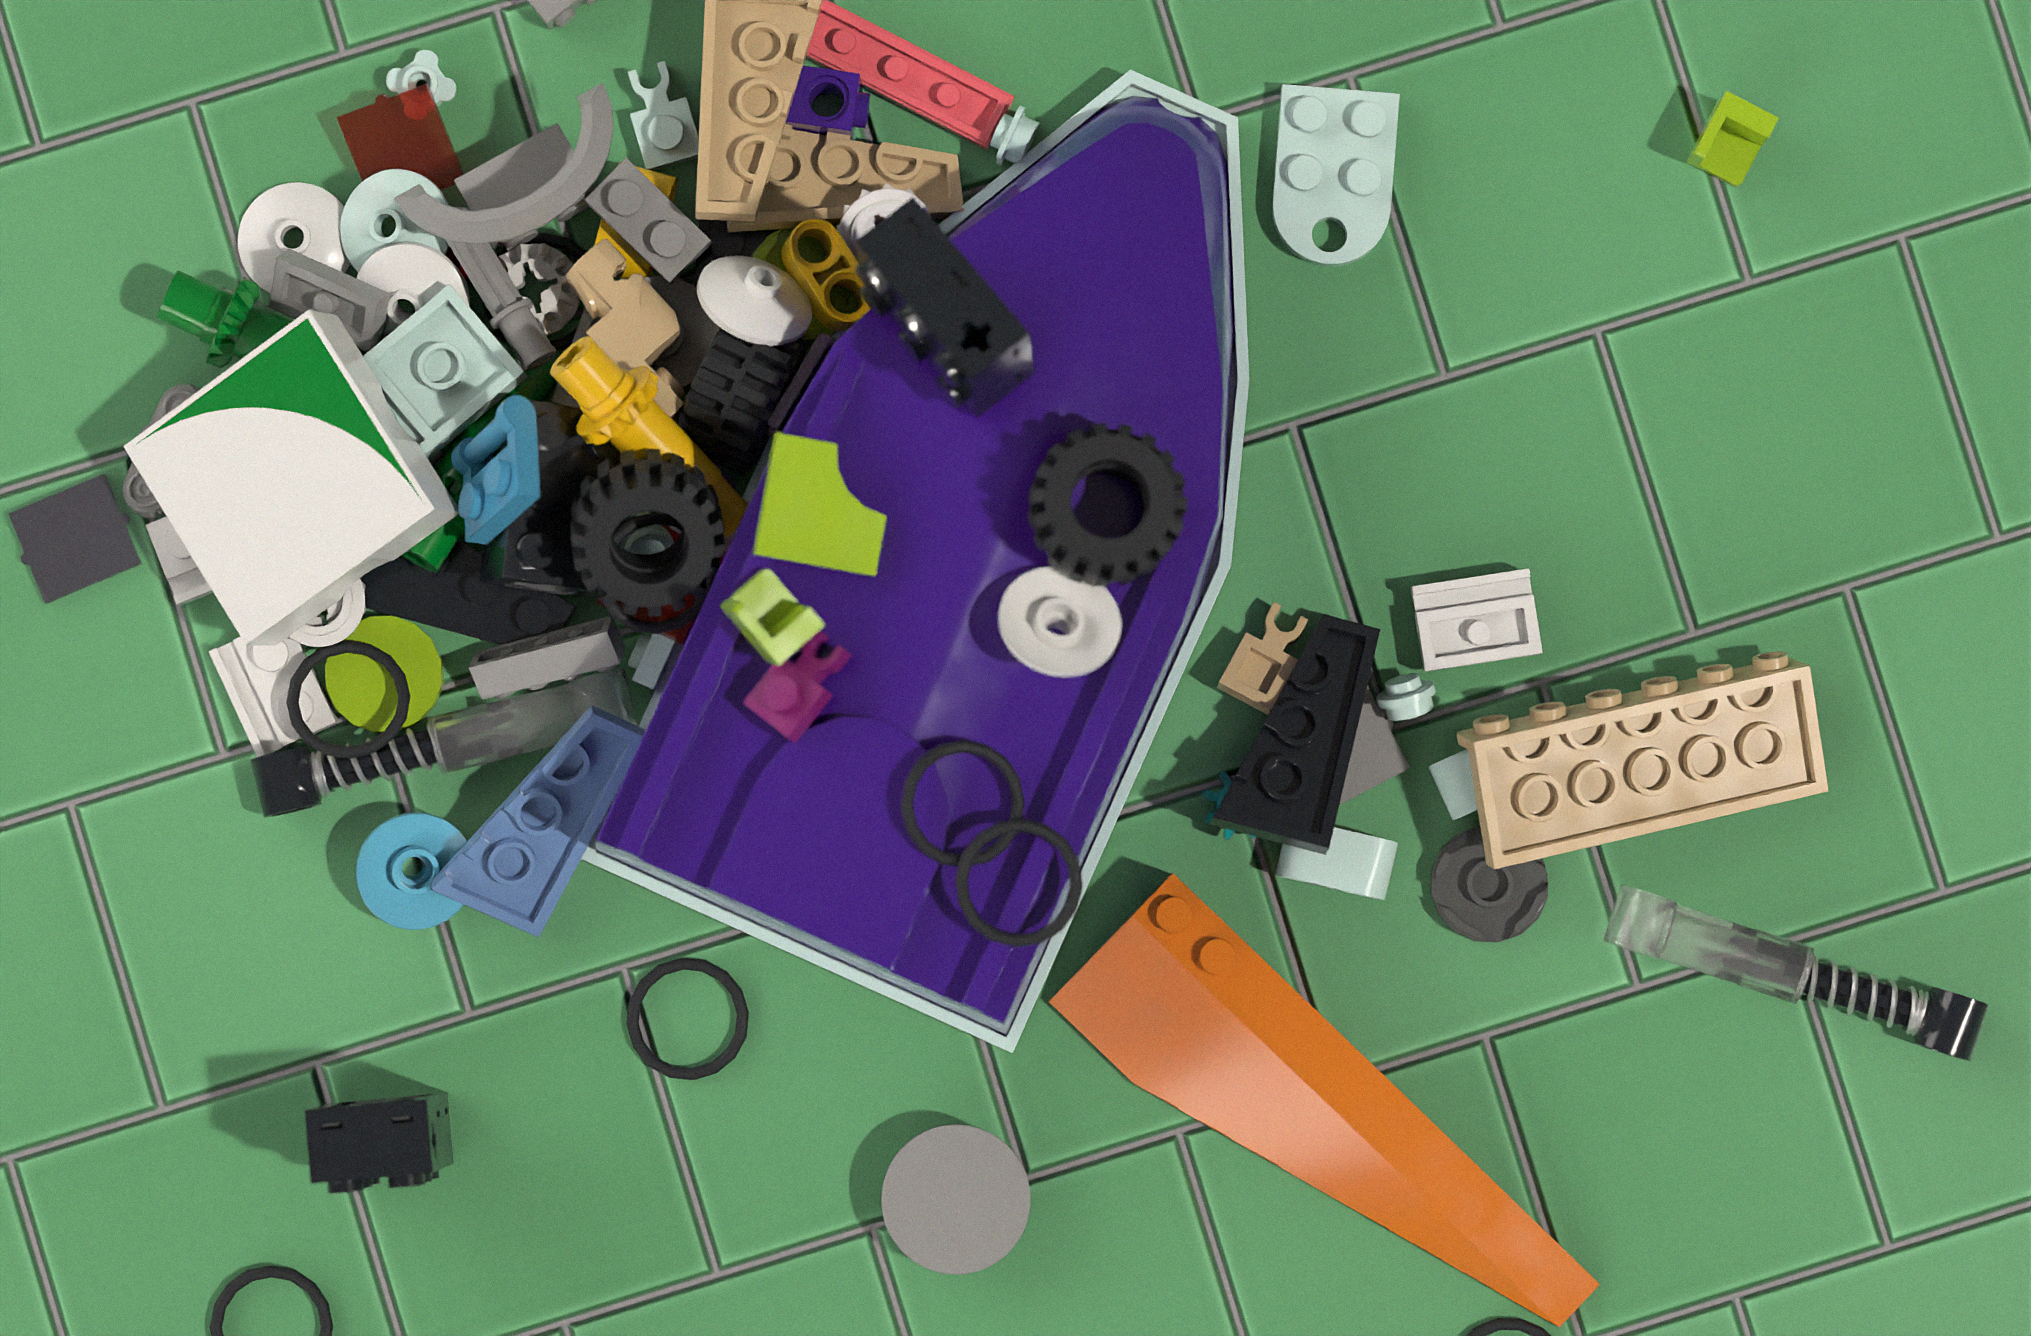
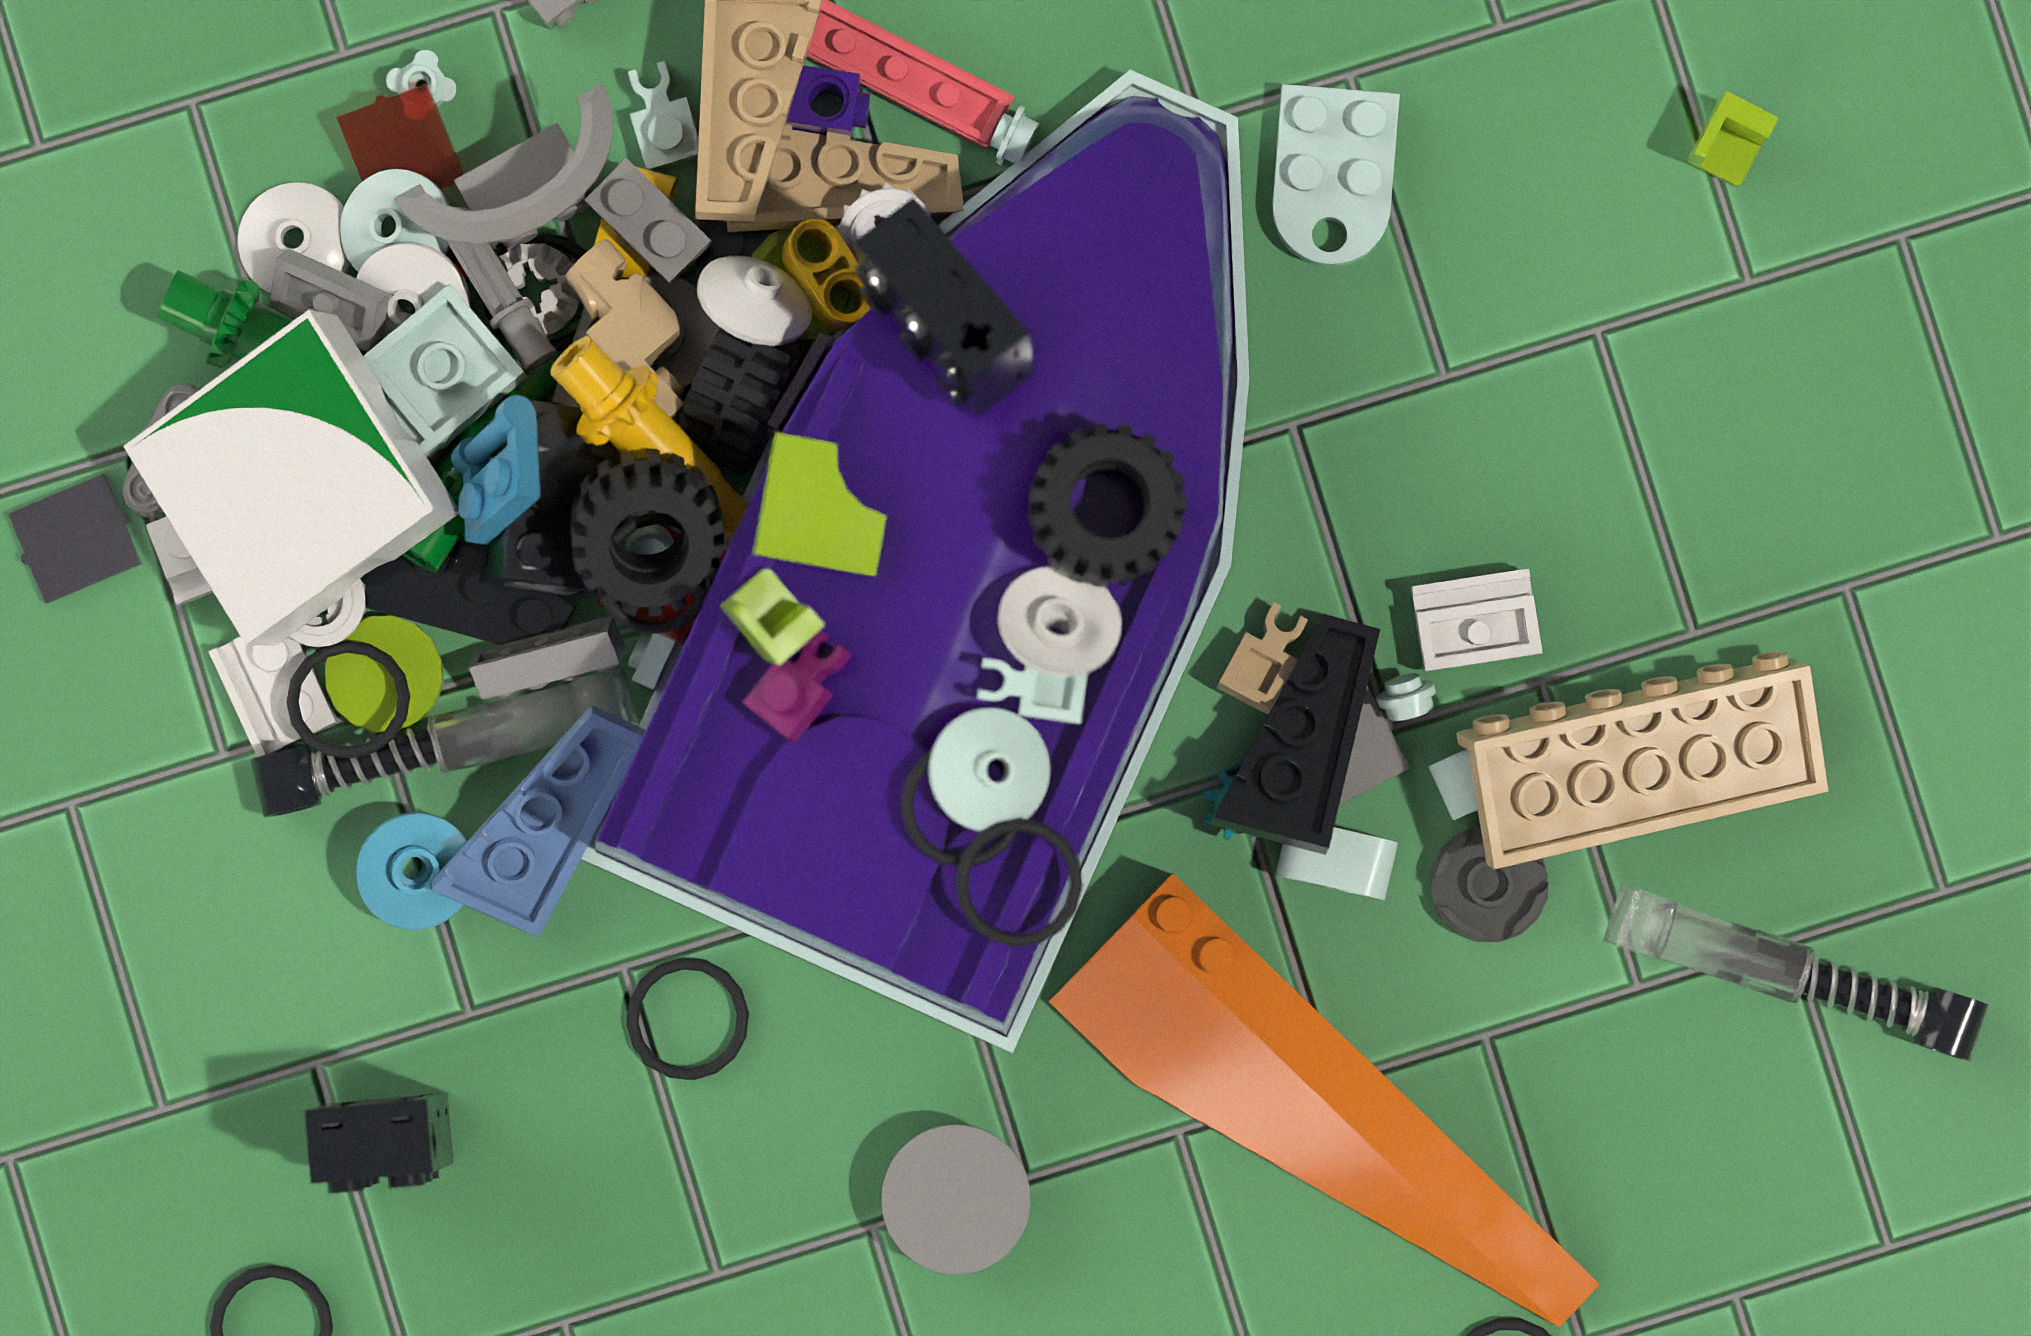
(961, 762): none -> light aqua dish
(1040, 694): none -> light aqua plate

